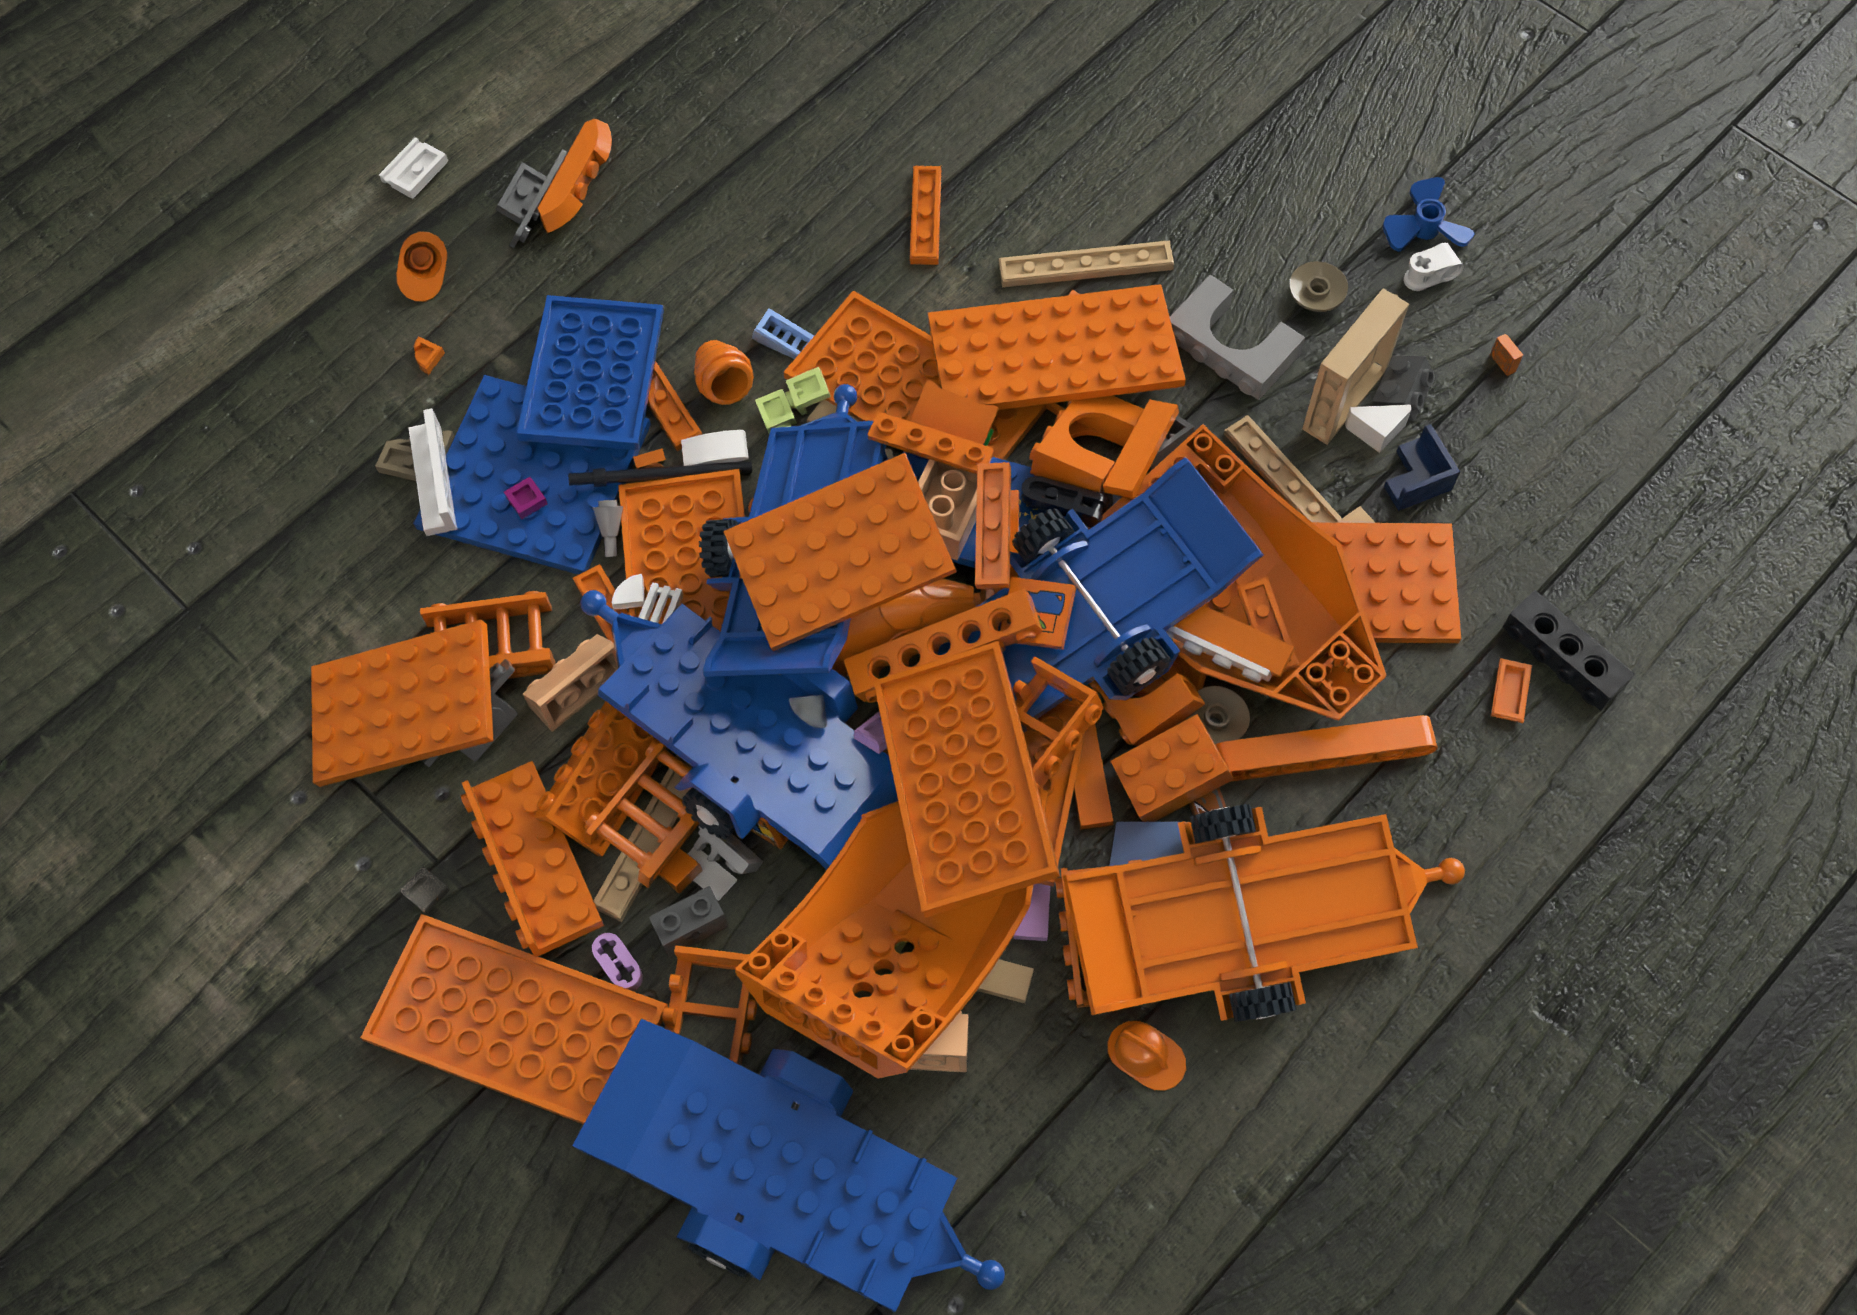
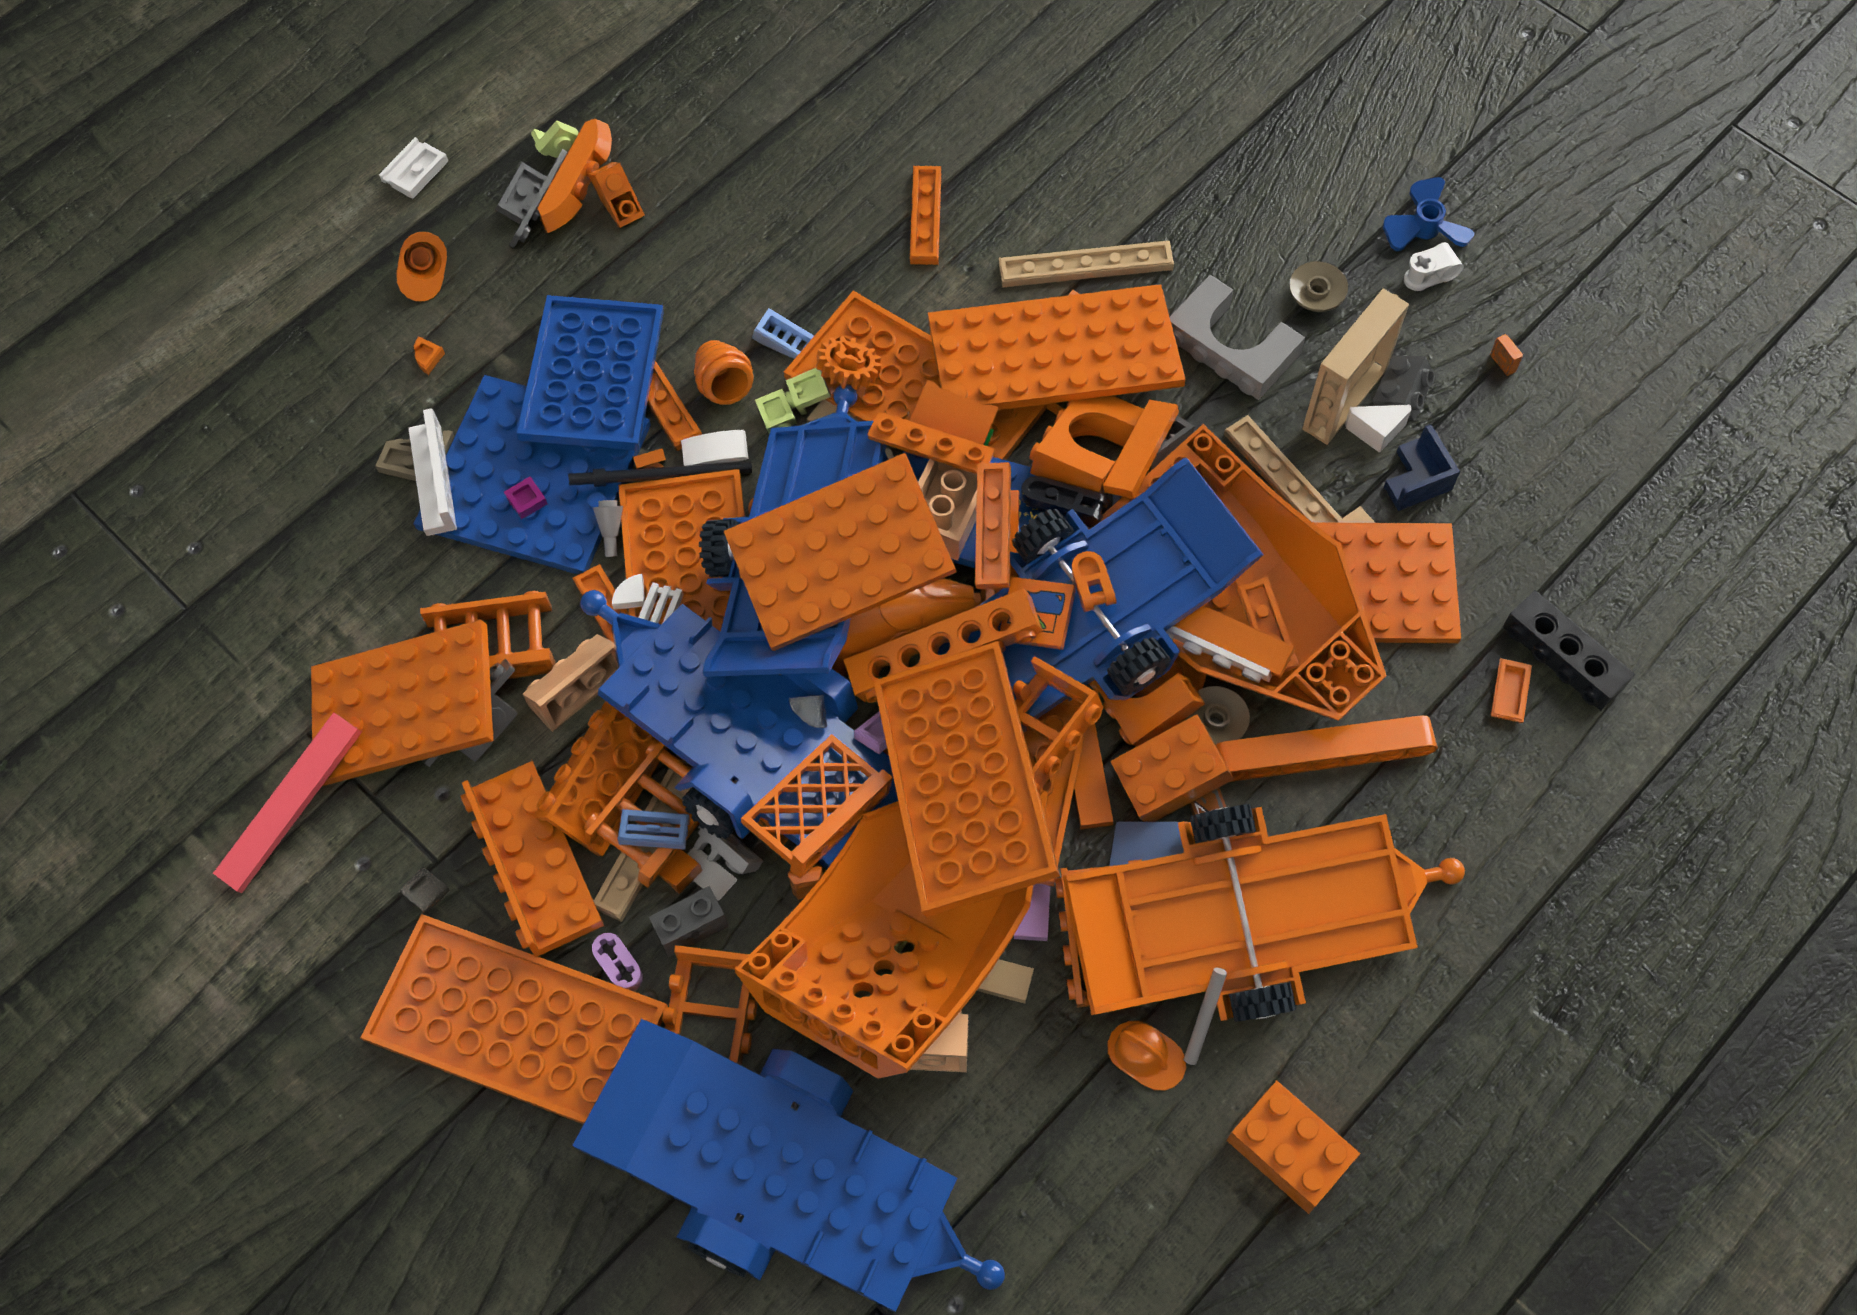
(287, 803): none -> coral tile
(555, 139): none -> yellowish green bracket
(616, 193): none -> orange slope
(677, 842): none -> medium blue tile
(802, 886): none -> orange tile
(837, 824): none -> orange fence
(848, 362): none -> orange gear
(1090, 570): none -> orange plate
(1205, 1016): none -> light grey bar
(1292, 1147): none -> orange brick

